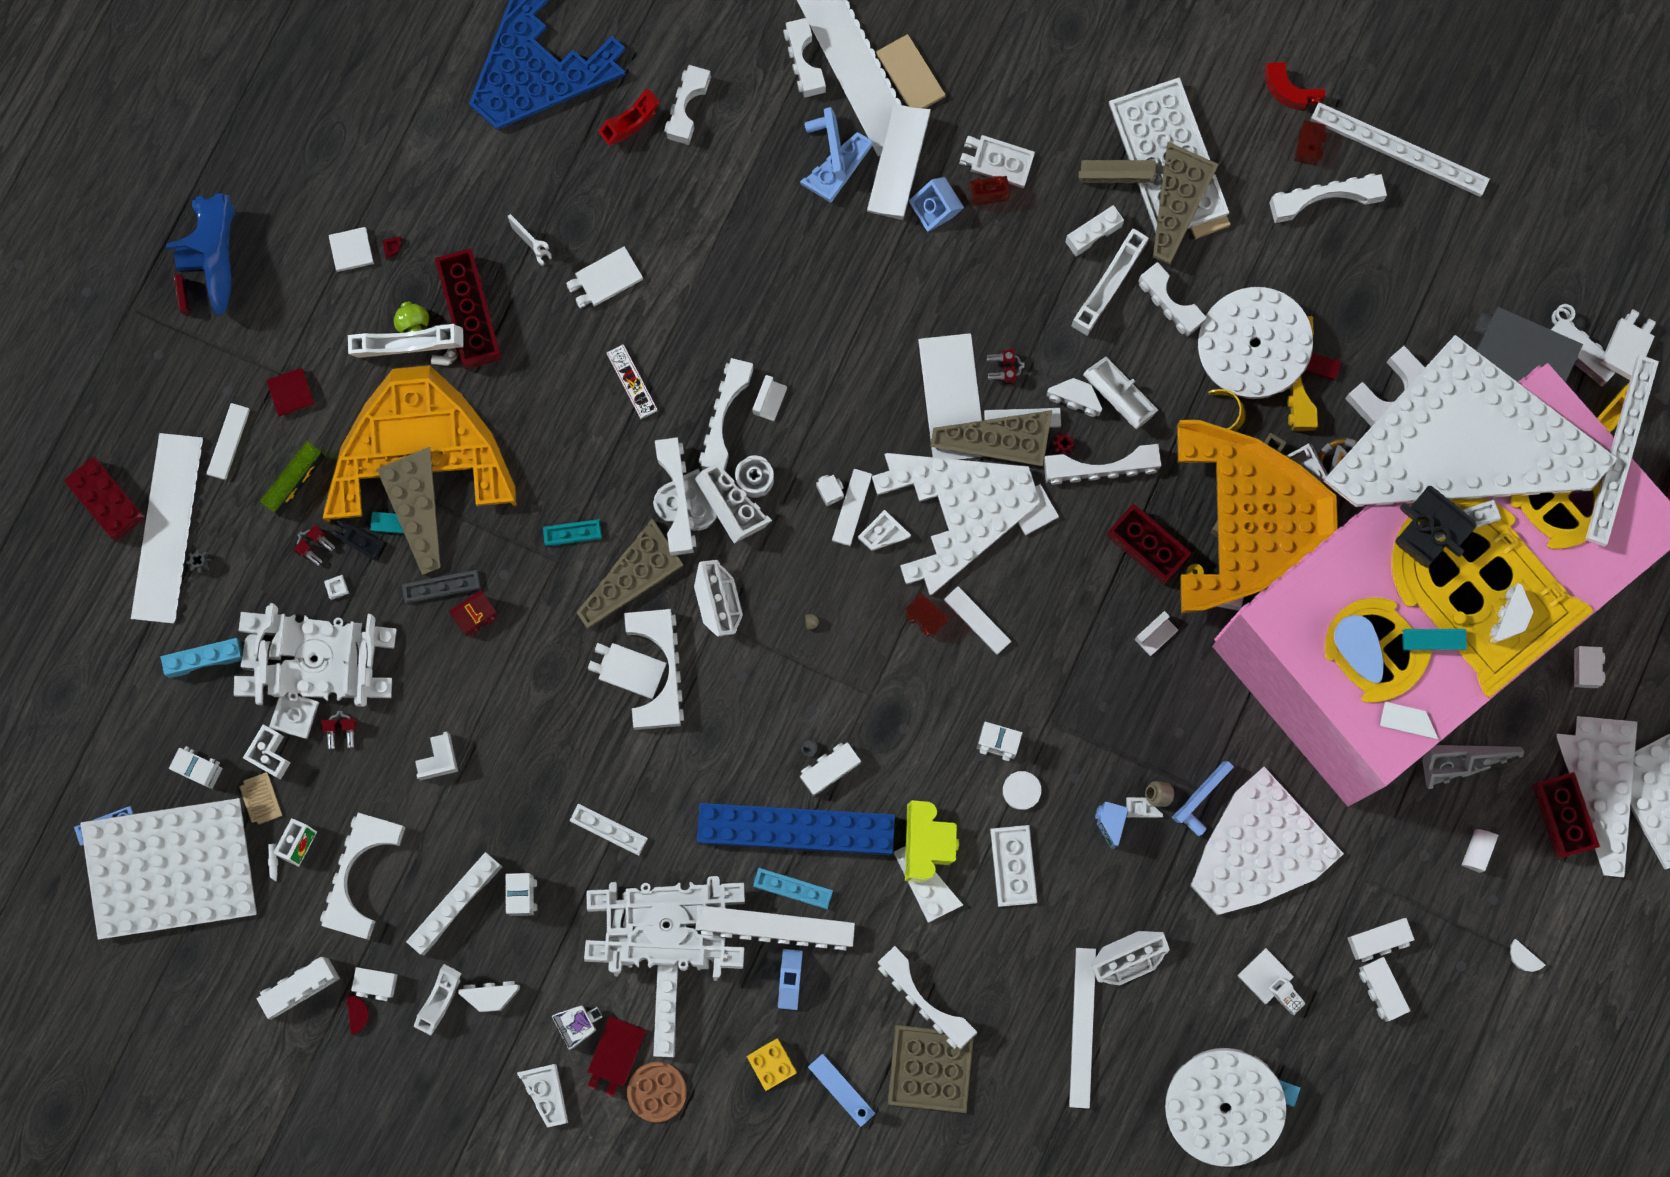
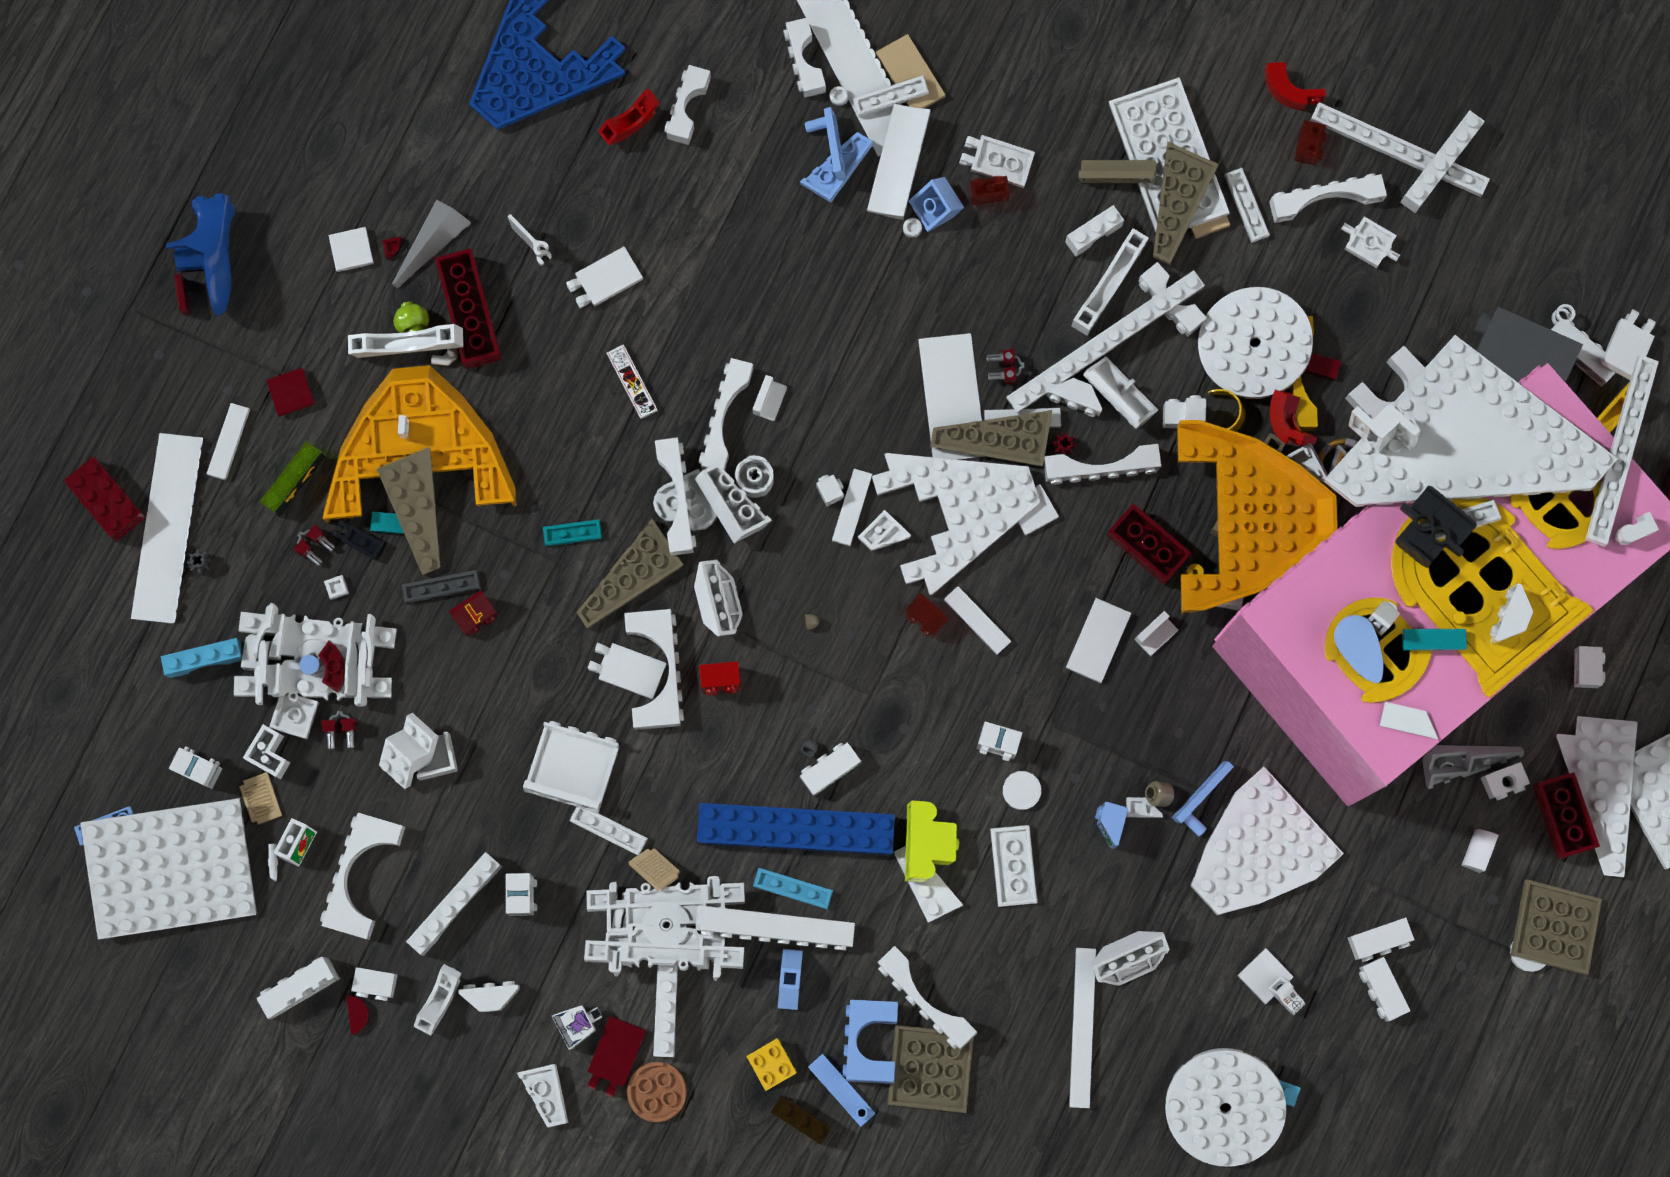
(309, 664): none -> light blue tile
(334, 666): none -> dark red tile
(403, 426): none -> white tile
(408, 750): none -> white bracket
(437, 231): none -> light grey wedge
(572, 766): none -> white panel
(655, 868): none -> tan window
(720, 678): none -> red brick
(801, 1120): none -> dark brown brick
(839, 96): none -> white tile
(861, 1014): none -> light blue arch
(891, 95): none -> white tile
(912, 227): none -> white tile
(1098, 640): none -> white tile
(1105, 341): none -> white plate
(1192, 409): none -> white brick
(1246, 205): none -> white tile
(1283, 419): none -> red arch
(1370, 242): none -> white plate
(1383, 617): none -> white slope
(1384, 427): none -> white bracket
(1442, 161): none -> white arch
(1516, 776): none -> white brick
(1556, 927): none -> dark tan tile
(1631, 533): none -> white leg

